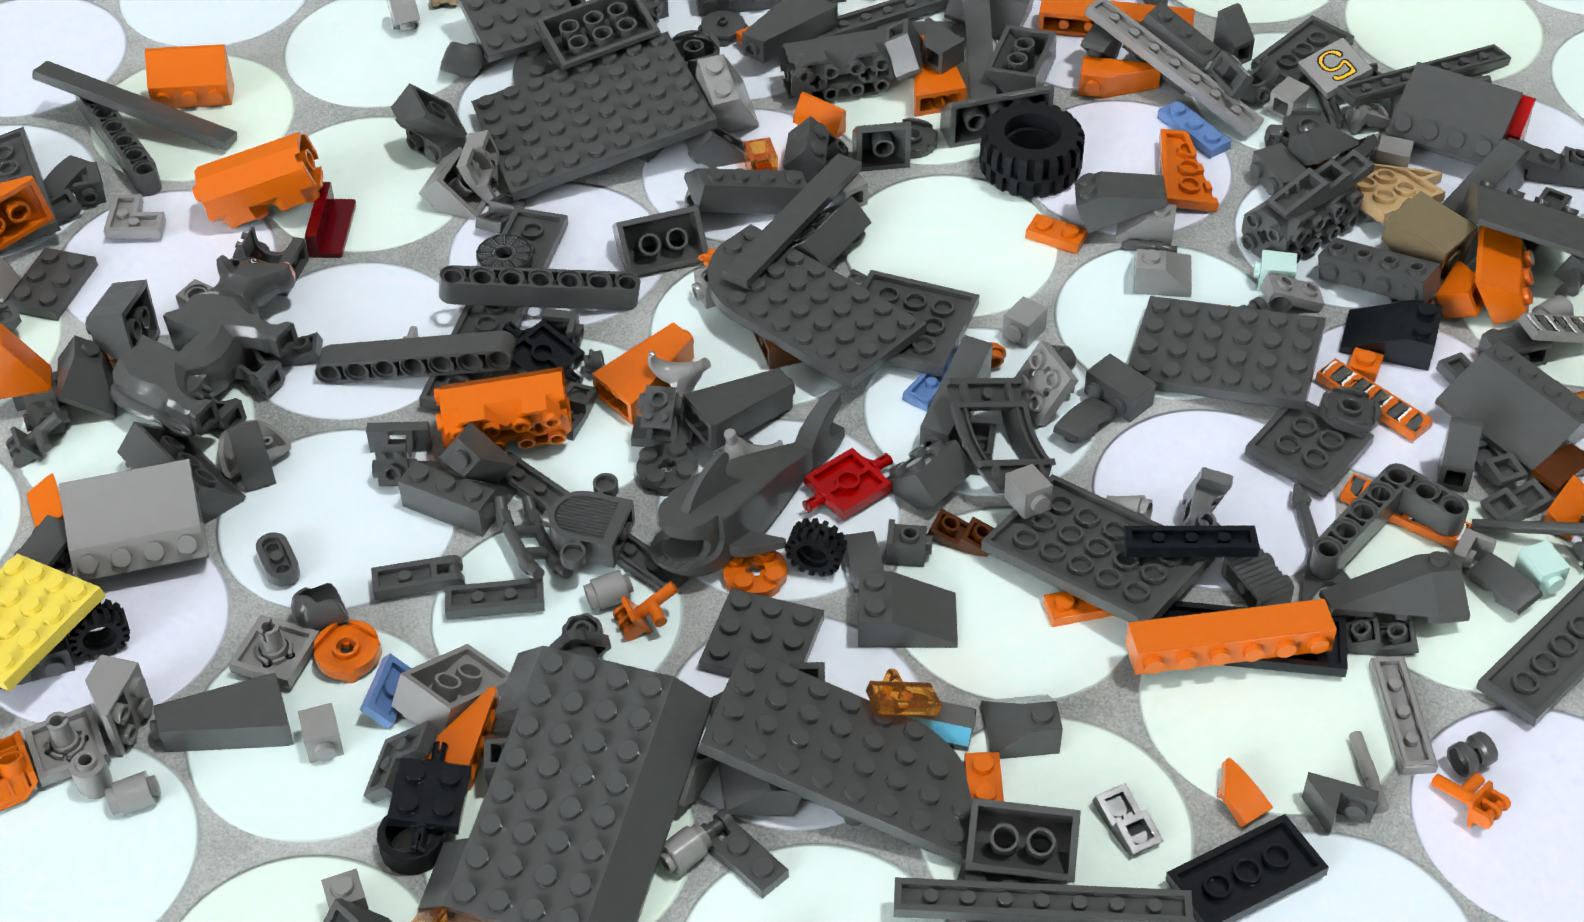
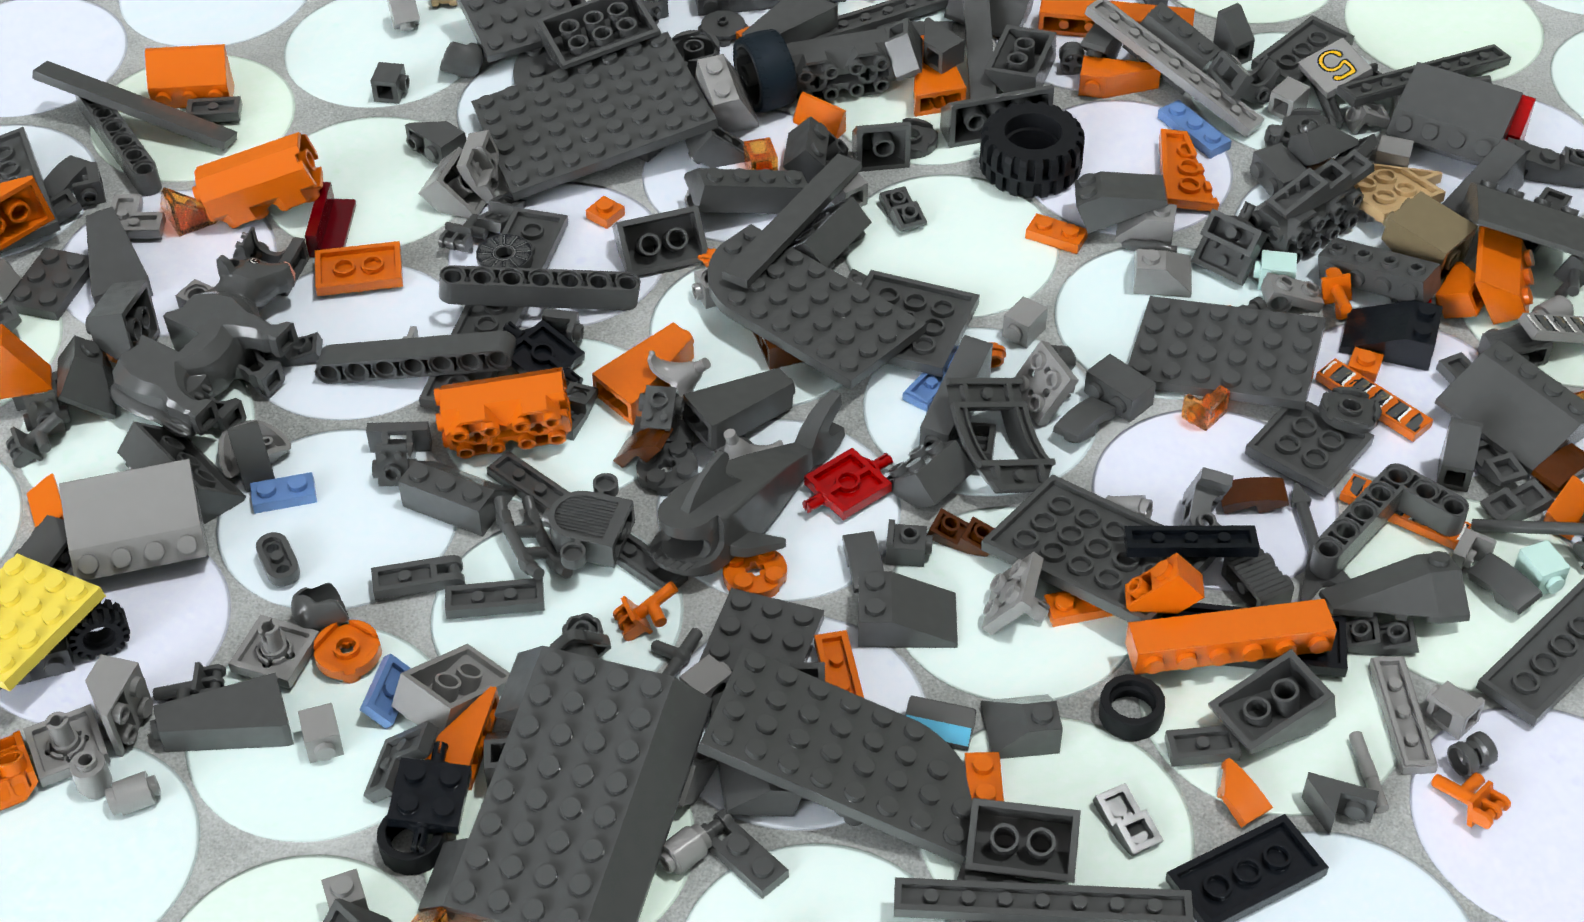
(110, 253): none -> dark grey slope
(184, 212): none -> clear orange slope
(203, 680): none -> dark grey arm
(216, 109): none -> dark grey plate
(283, 492): none -> medium blue plate
(358, 268): none -> orange plate
(389, 82): none -> dark grey brick
(426, 113): dark grey slope -> none
(460, 236): none -> dark grey arm
(477, 456): dark grey slope -> none
(593, 361): dark grey plate -> none
(605, 212): none -> orange plate
(608, 589): light grey brick -> none
(642, 444): none -> reddish brown slope
(678, 655): none -> dark grey piece
(708, 676): none -> light grey brick
(766, 69): none -> black wheel
(816, 547): black tyre -> none
(839, 661): none -> orange plate
(901, 209): none -> dark grey slope
(902, 698): clear orange plate -> none
(1015, 594): none -> light grey plate
(1028, 491): light grey brick -> none
(1074, 64): none -> dark grey wheel
(1131, 686): none -> black tyre
(1165, 588): none -> orange slope
(1201, 745): none -> dark grey plate
(1208, 410): none -> clear orange bracket
(1230, 244): none -> dark grey plate
(1262, 492): none -> reddish brown slope
(1275, 704): none -> dark grey slope
(1337, 289): none -> orange arm
(1453, 709): none -> light grey brick

